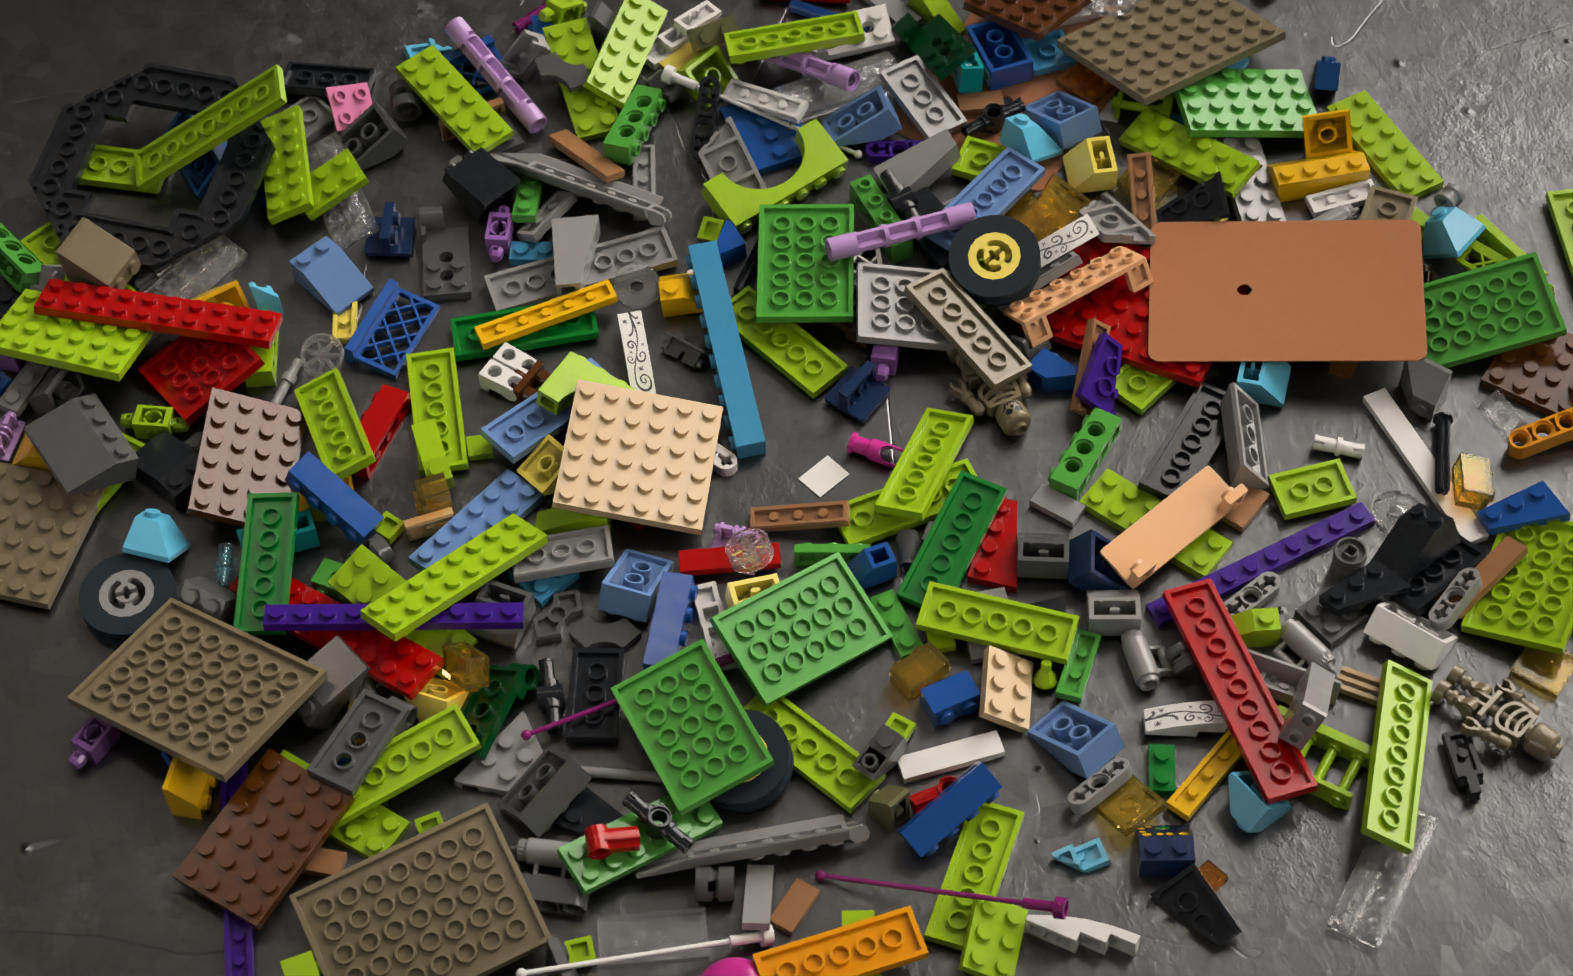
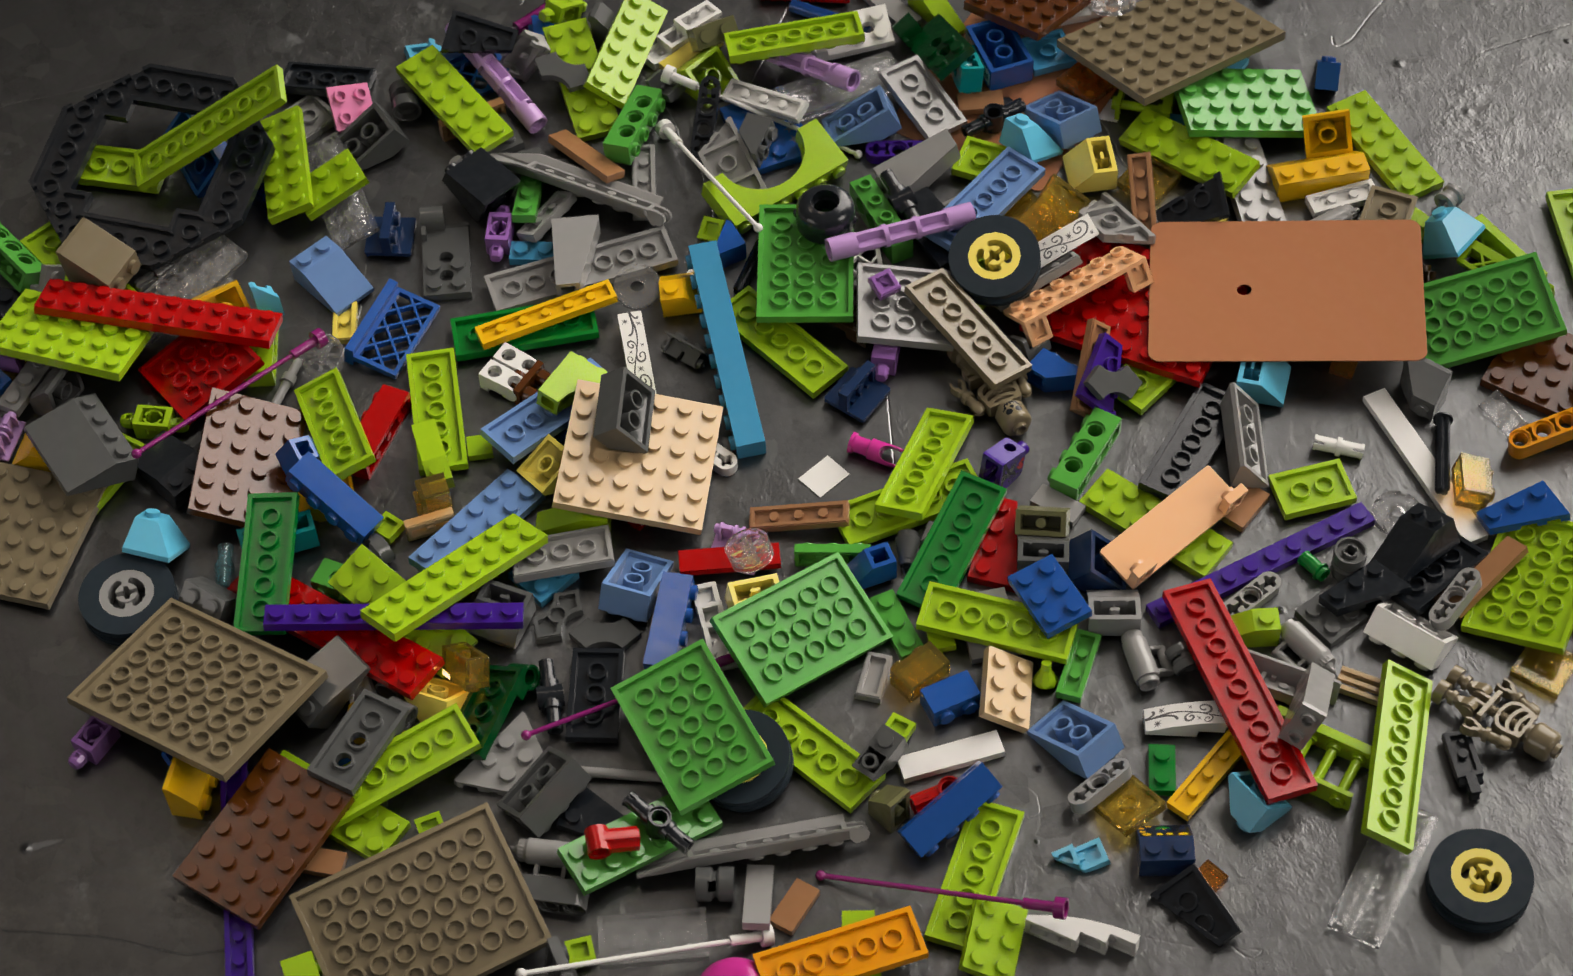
(294, 450): none -> blue slope
(317, 339): none -> magenta piece
(477, 35): none -> black wing
(624, 412): none -> dark grey slope
(666, 130): none -> white piece
(758, 135): none -> dark grey slope
(820, 225): none -> black piece
(873, 677): none -> light grey tile
(884, 284): none -> medium lavender tile
(1003, 462): none -> dark purple torso
(1042, 521): none -> olive brick
(1049, 596): none -> blue plate
(1104, 382): none -> dark grey tile
(1314, 566): none -> green pin
(1463, 900): none -> black wheel

